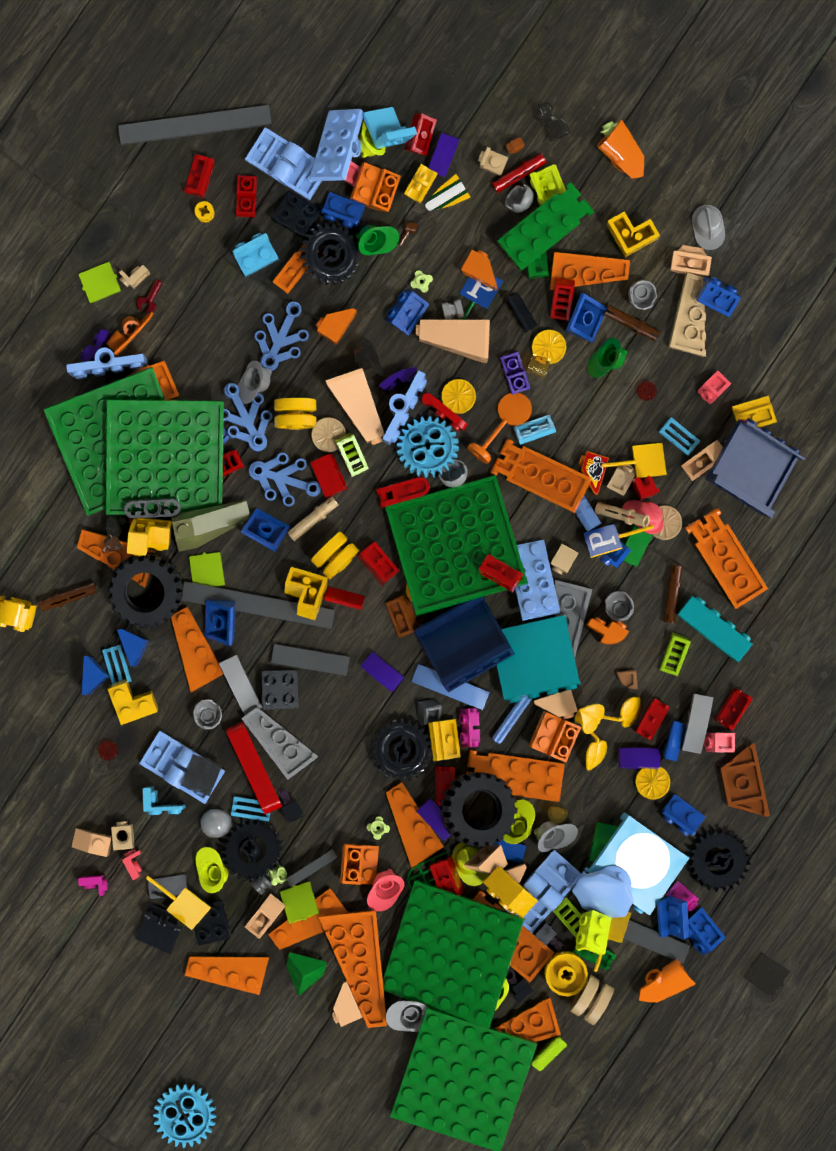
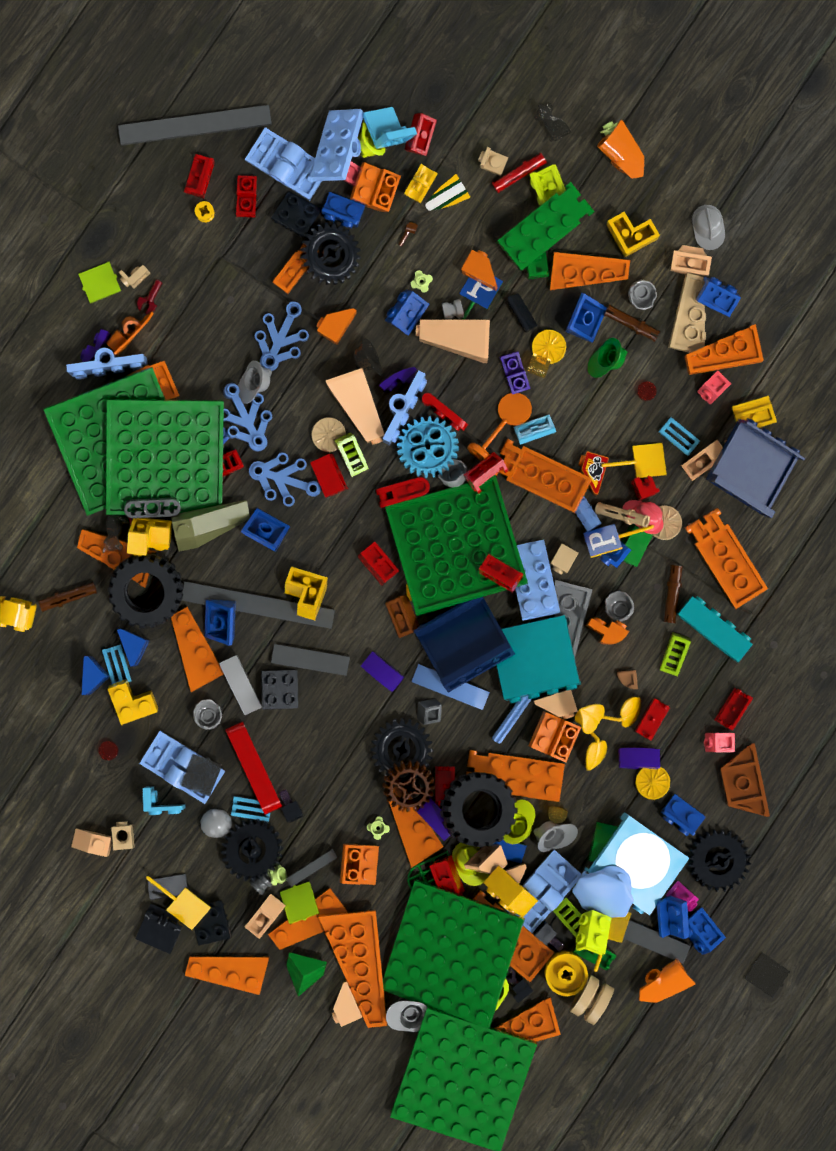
(91, 881): dark pink bracket -> none
(132, 867): coral bracket -> none
(169, 1123): medium azure gear -> none
(207, 569): lime piece -> none
(210, 870): neon yellow piece -> none
(255, 254): medium azure bracket -> none
(282, 747): light grey wing -> none
(295, 413): yellow wheel -> none
(314, 517): tan pin -> none
(332, 553): yellow wheel -> none
(344, 598): red slope -> none
(377, 239): green piece -> none
(385, 890): coral piece -> none
(411, 778): none -> reddish brown gear
(443, 154): dark purple slope -> none
(444, 740): yellow plate -> none
(459, 396): yellow wheel -> none
(468, 718): dark pink hinge -> none
(484, 471): none -> red hinge
(515, 145): dark orange tile -> none
(519, 198): light grey hair -> none
(548, 1053): lime slope -> none
(562, 286): red slope -> none
(621, 479): tan bracket -> none
(674, 741): blue slope -> none
(697, 723): light grey slope -> none
(733, 351): none -> orange wing

